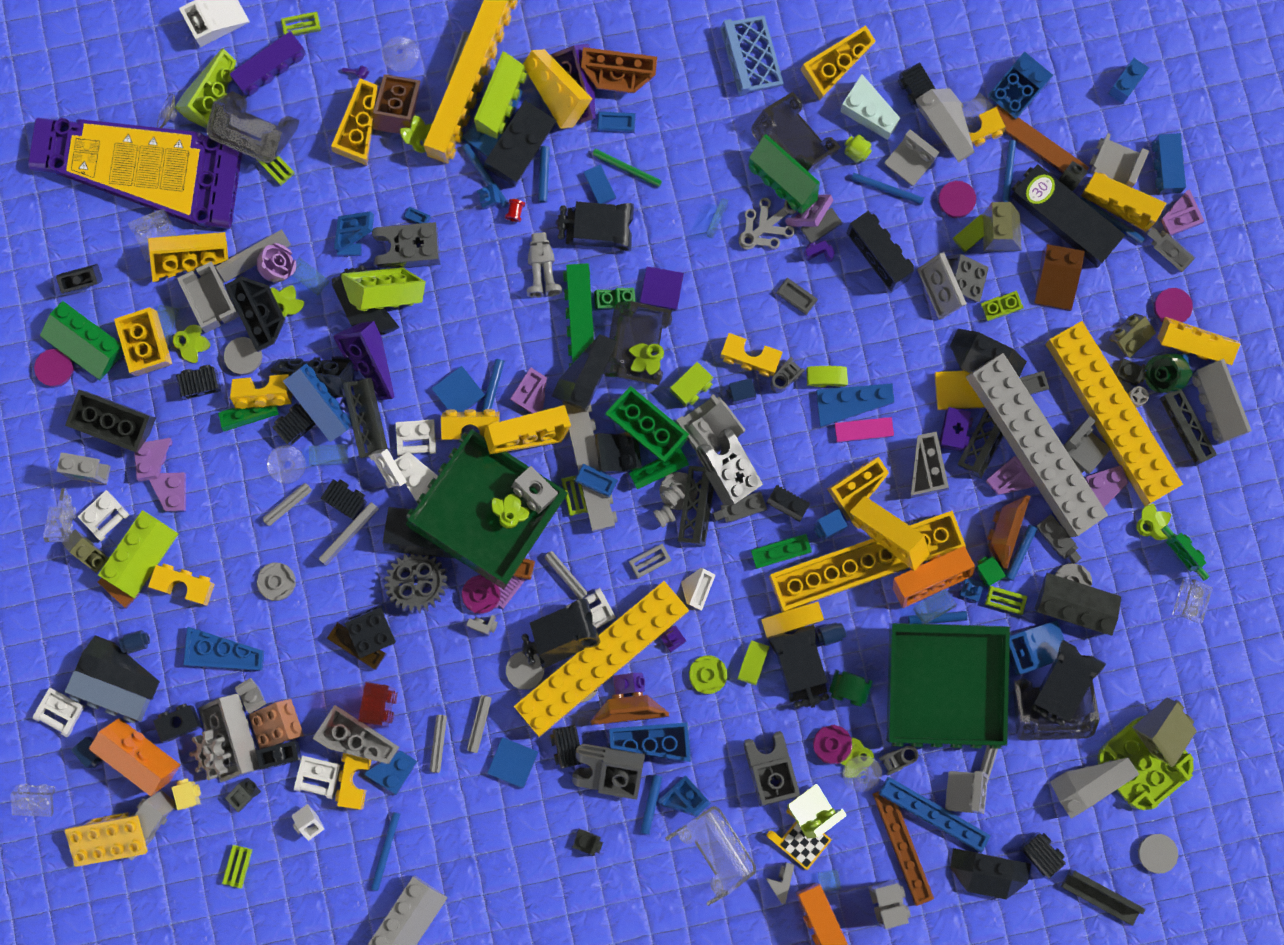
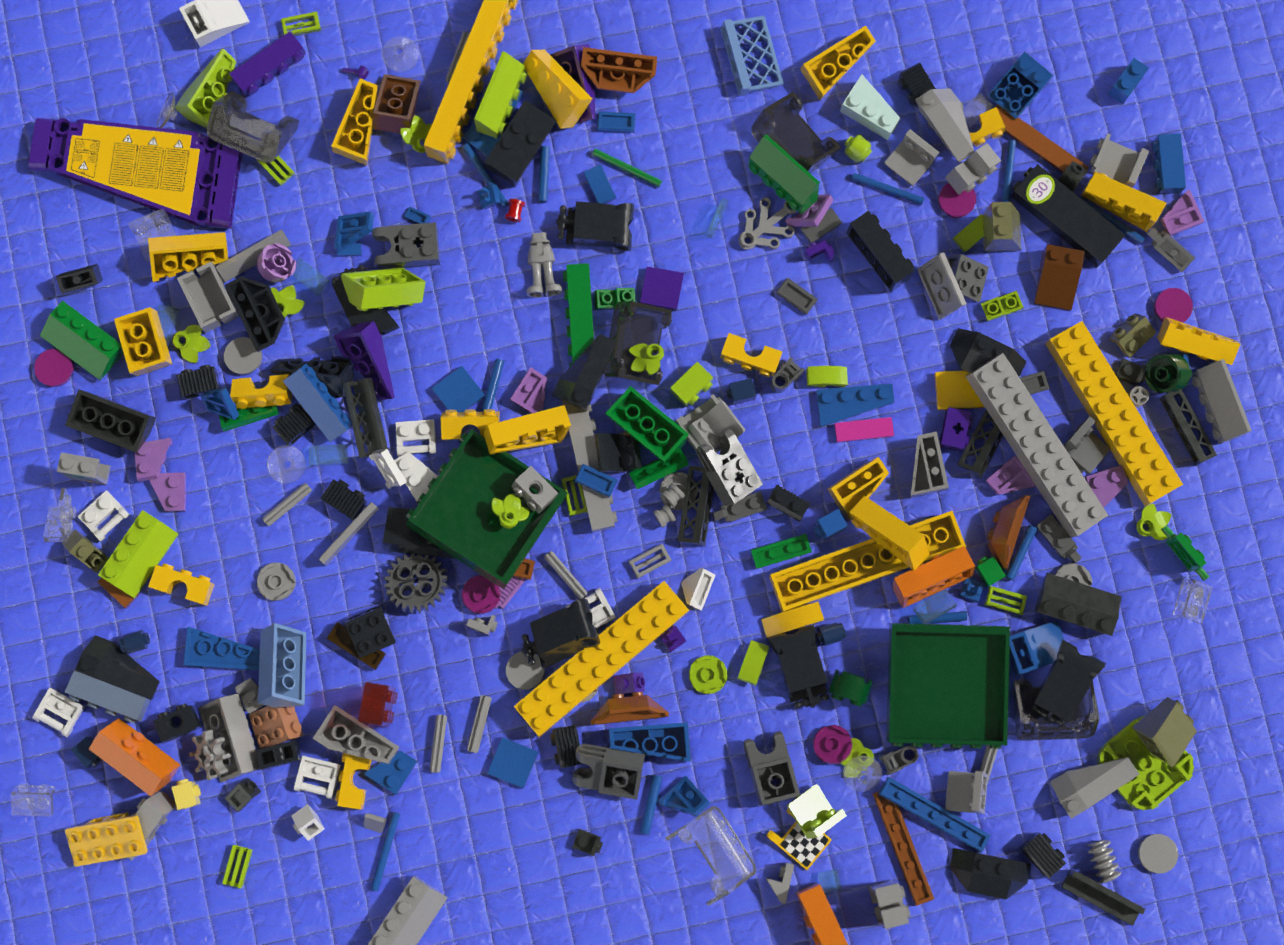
(220, 402): none -> blue wing
(282, 666): none -> medium blue slope
(374, 822): none -> light grey slope
(974, 170): none -> light grey brick
(1104, 861): none -> light grey piece

